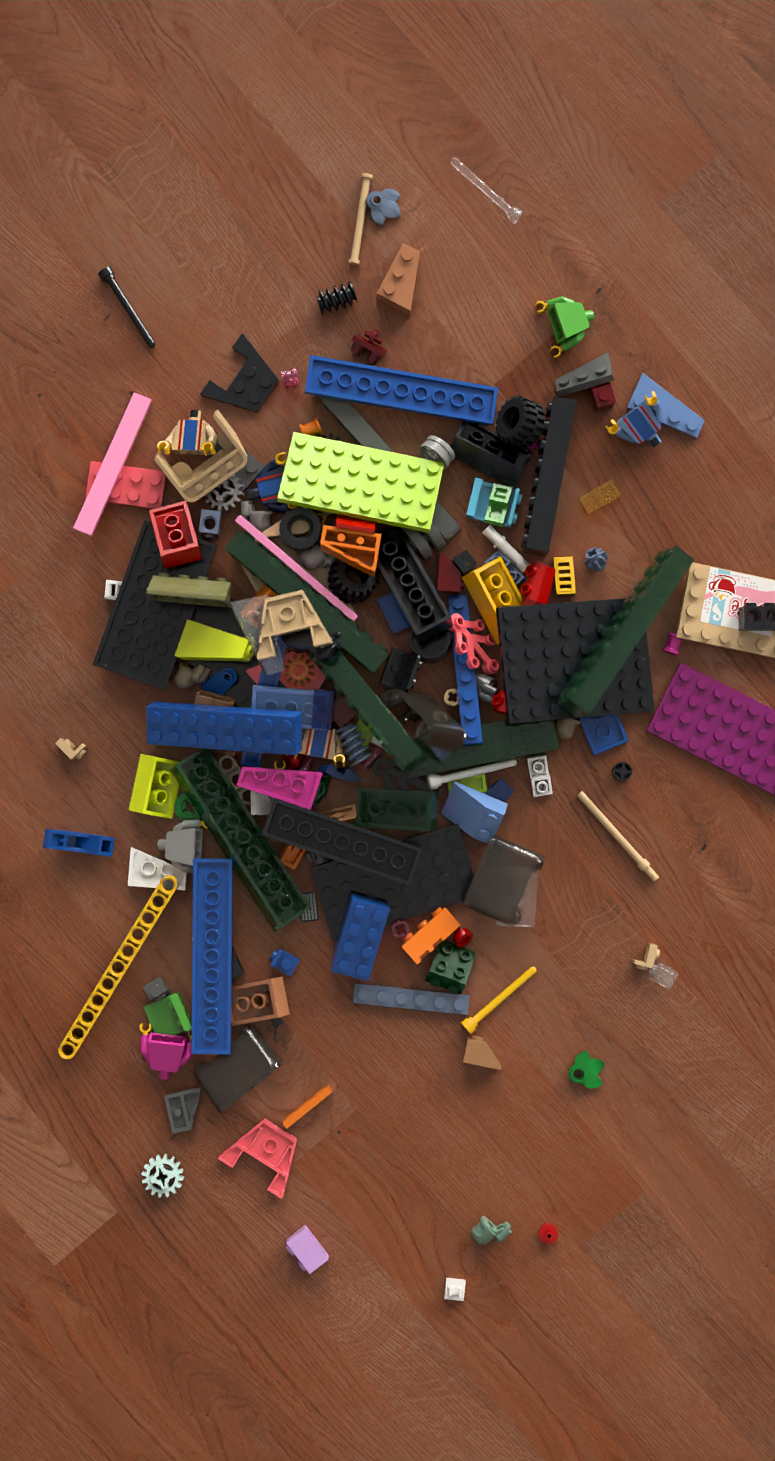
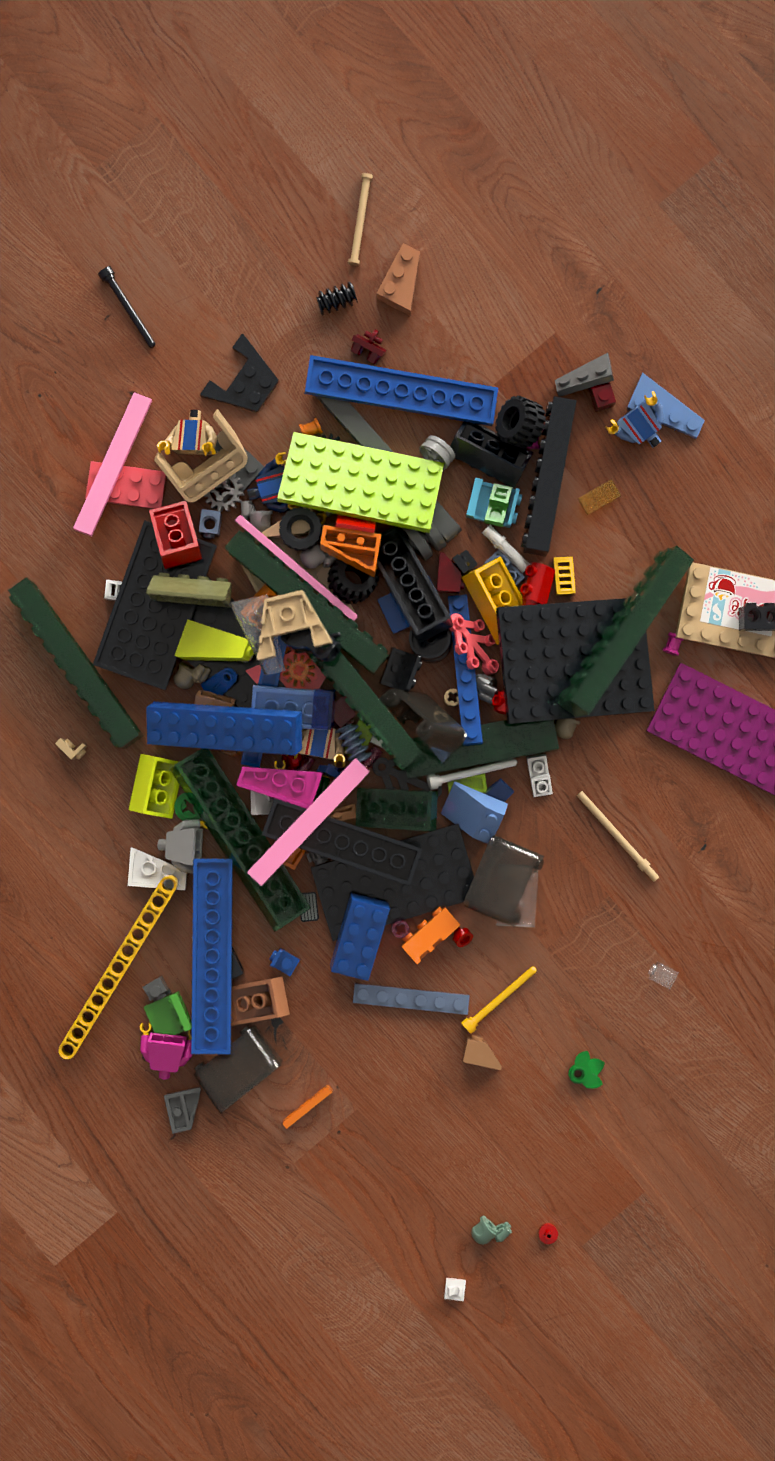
(75, 662): none -> clear green brick
(78, 842): blue arch -> none
(160, 1167): light aqua gear -> none
(230, 773): dark tan beam -> none
(268, 1145): coral wing -> none
(290, 377): clear pink wheel -> none
(307, 1249): lavender brick -> none
(308, 822): none -> bright pink tile
(386, 207): sand blue plate -> none
(450, 967): dark green bracket -> none
(513, 213): clear piece -> none
(567, 321): bright green torso -> none
(596, 559): sand blue gear -> none
(603, 732): blue tile -> none
(626, 768): black wheel -> none
(651, 955): tan bracket -> none

